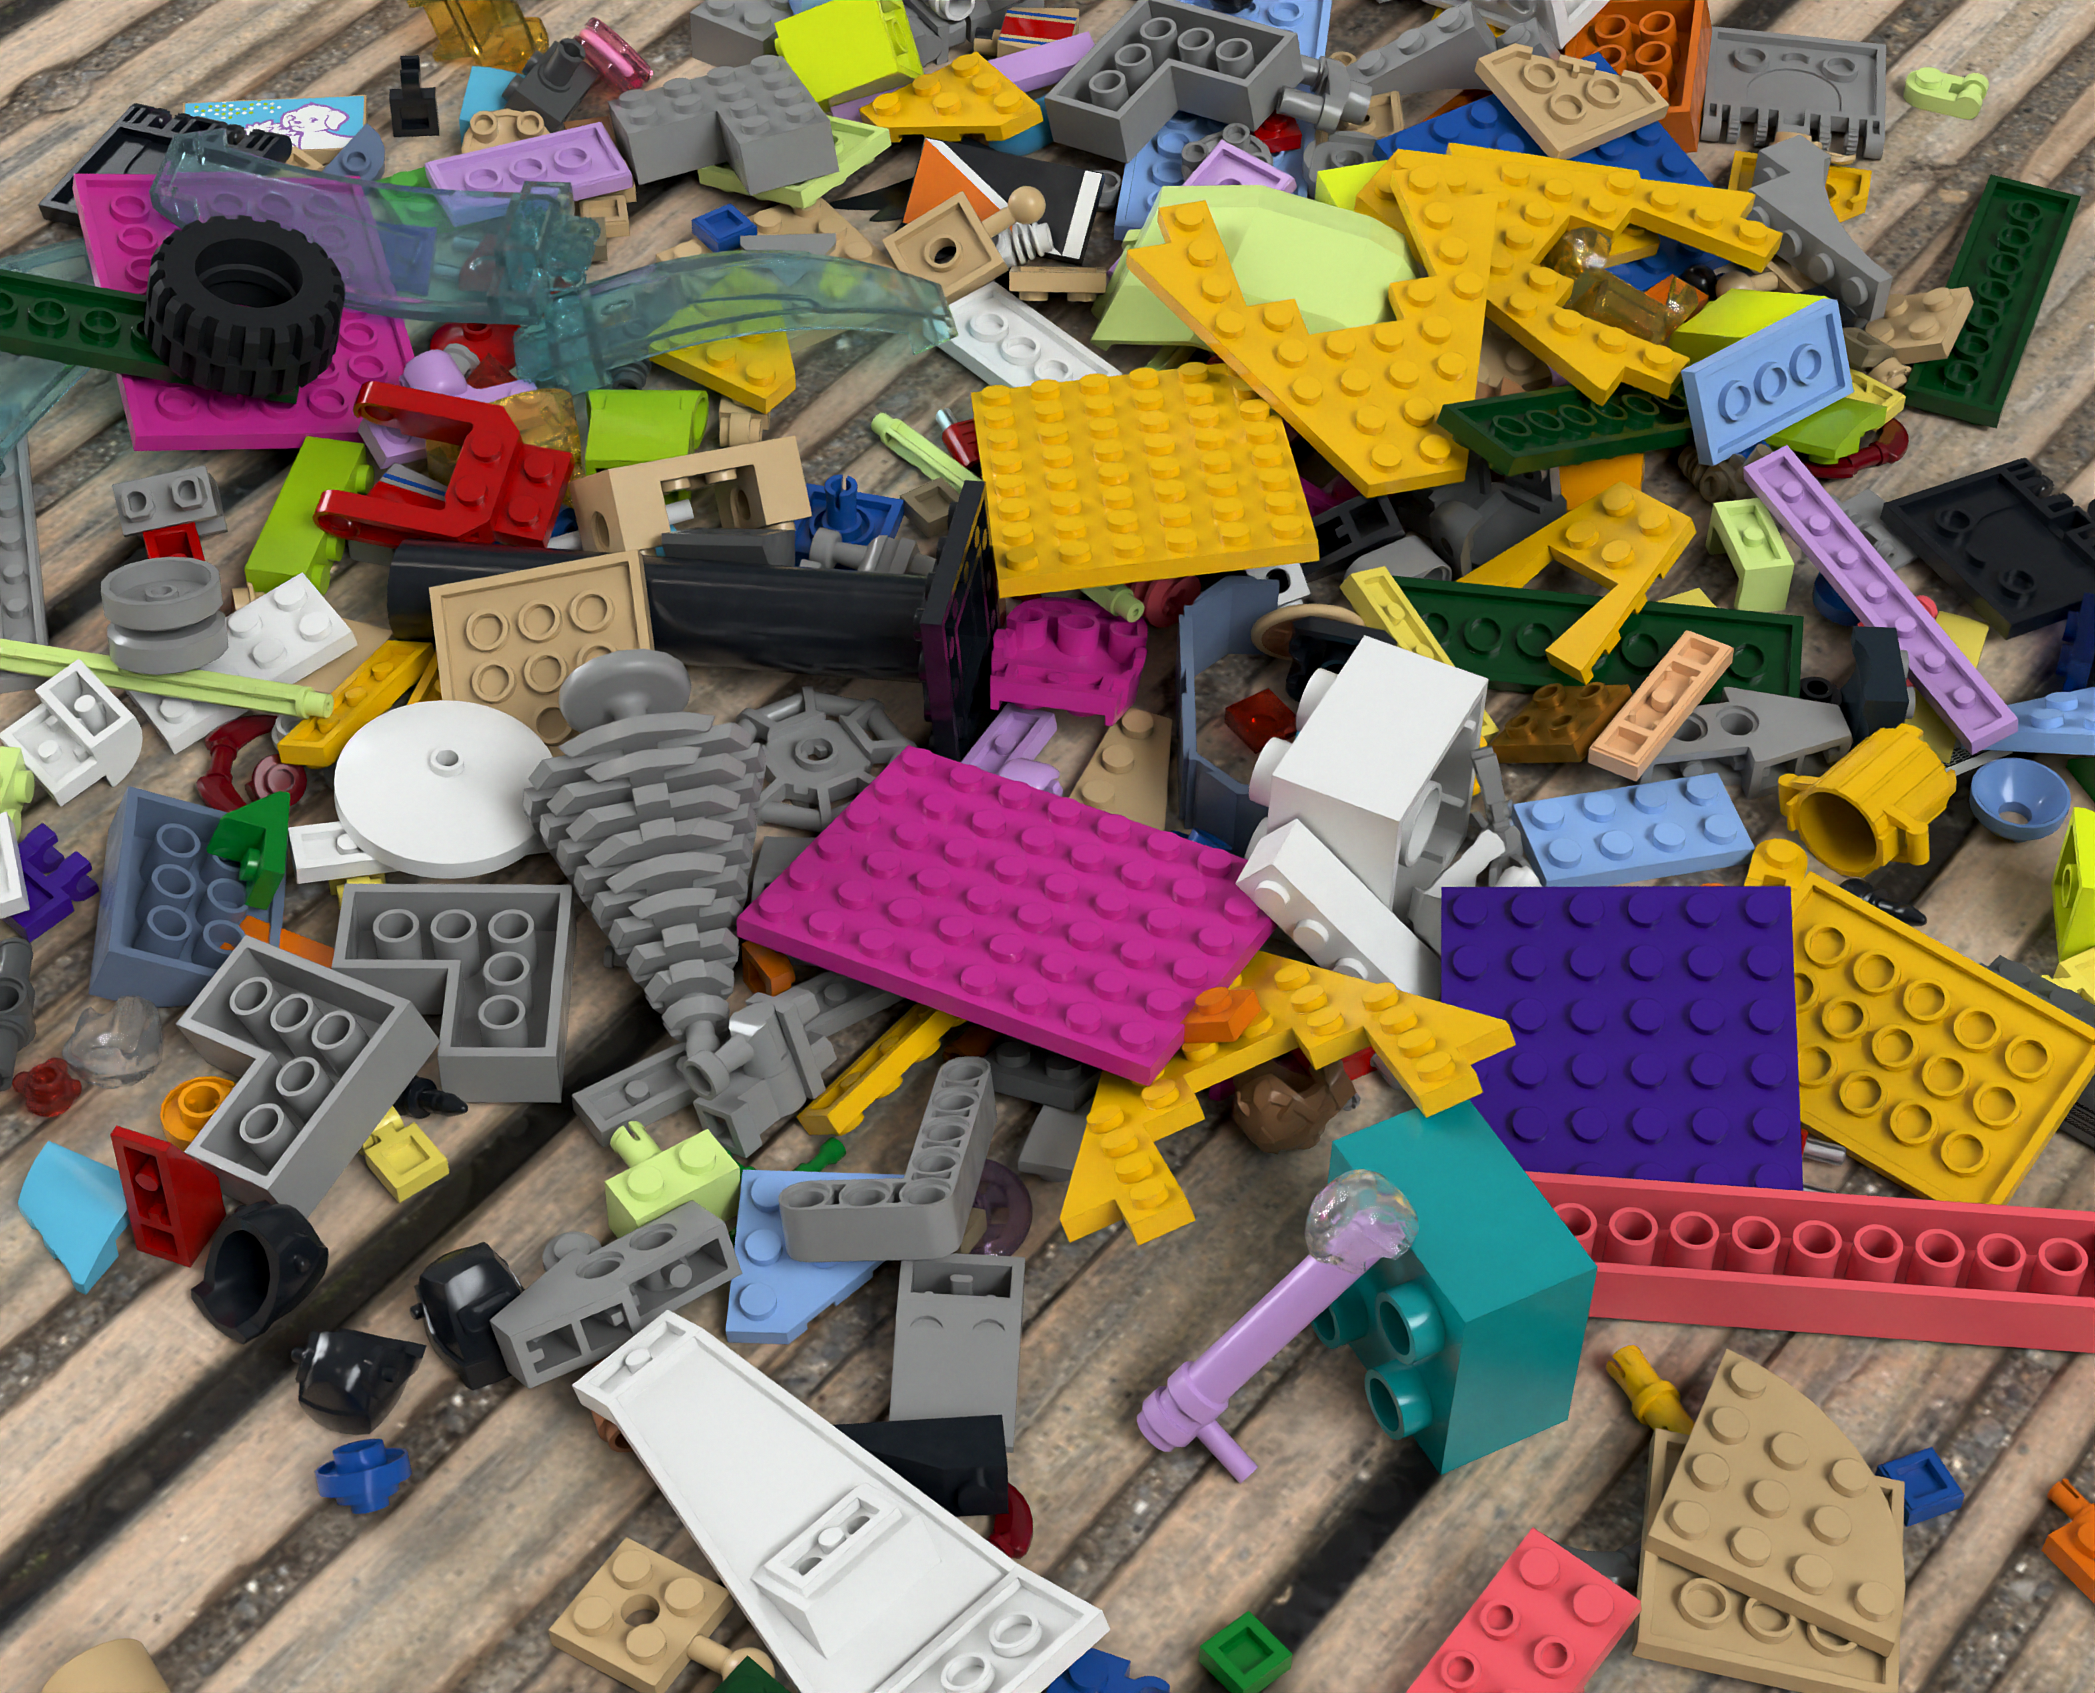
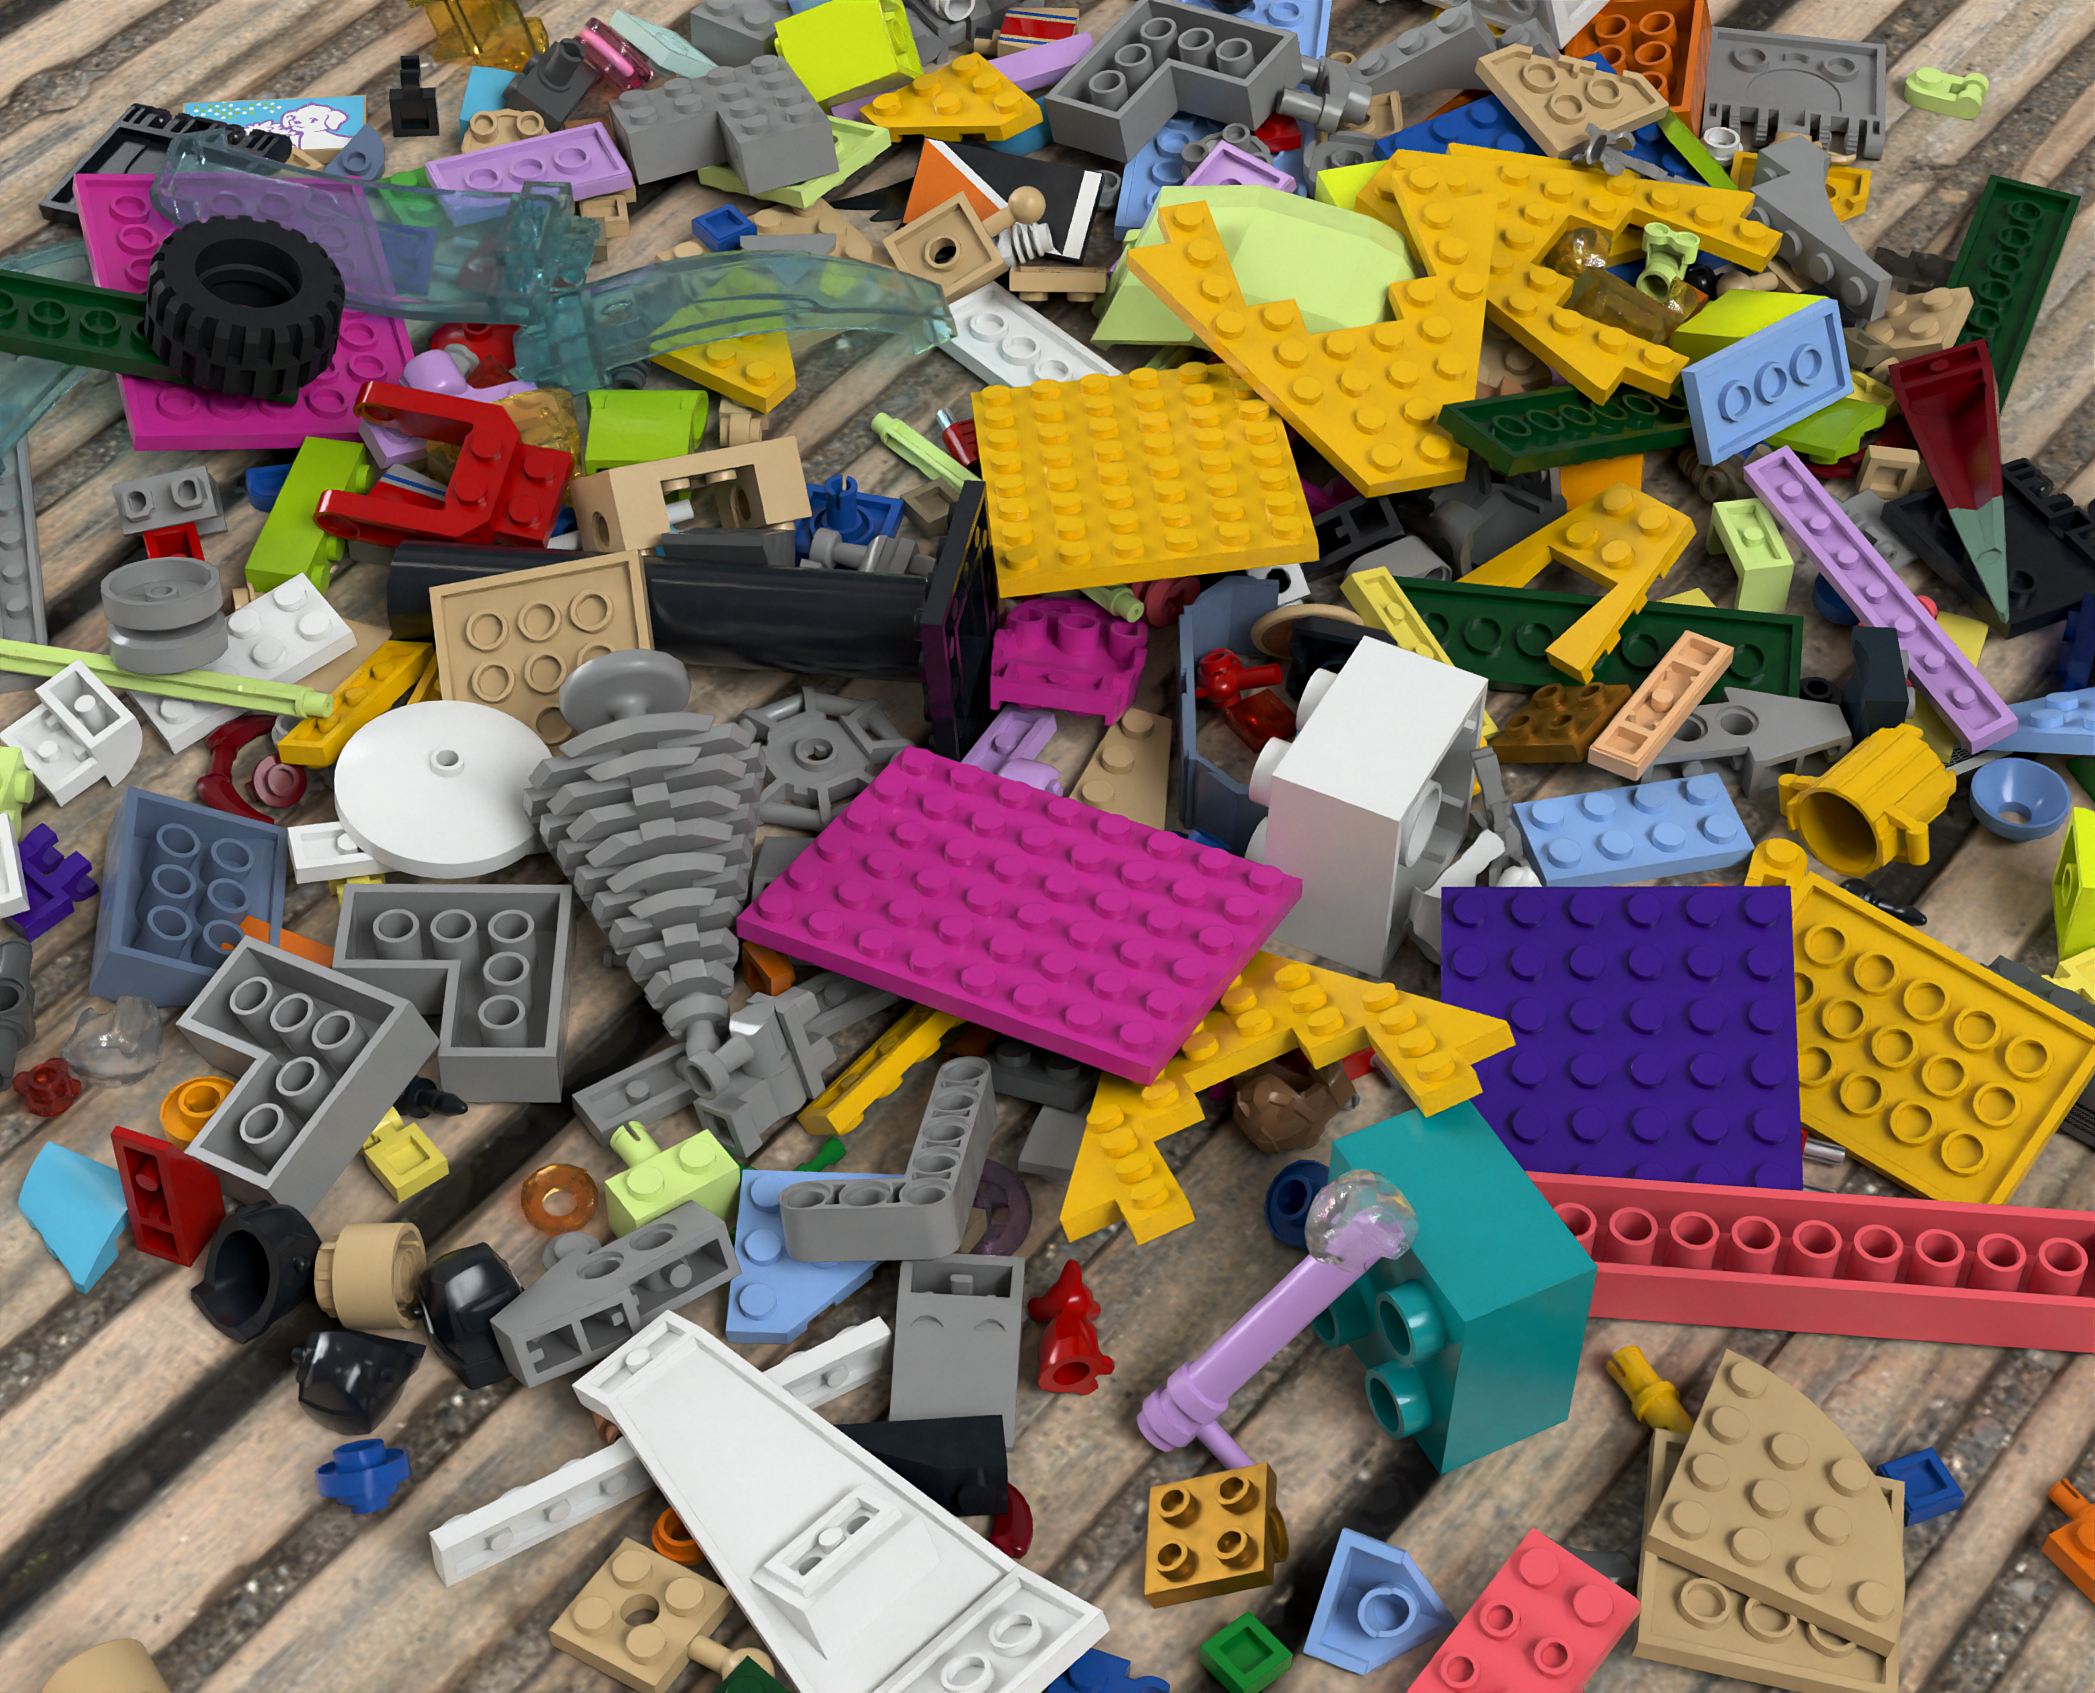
(259, 841): green slope -> none
(265, 485): none -> blue tile
(370, 1275): none -> tan piece
(553, 1179): none -> clear orange piece
(616, 1473): none -> white plate
(664, 47): none -> light aqua plate
(664, 1541): none -> orange plate
(1069, 1343): none -> red animal
(1213, 1536): none -> pearl gold plate
(1220, 1015): orange plate -> none
(1223, 677): none -> red piece
(1291, 1198): none -> blue plate
(1335, 913): white brick -> none
(1373, 1606): none -> light blue slope
(1607, 155): none -> light grey piece
(1666, 257): none -> yellowish green plate
(1695, 152): none -> lime tile
(1722, 144): none -> white plate
(1892, 472): none -> tan plate
(1916, 273): none -> clear smoke plate
(1955, 424): none -> dark red plate

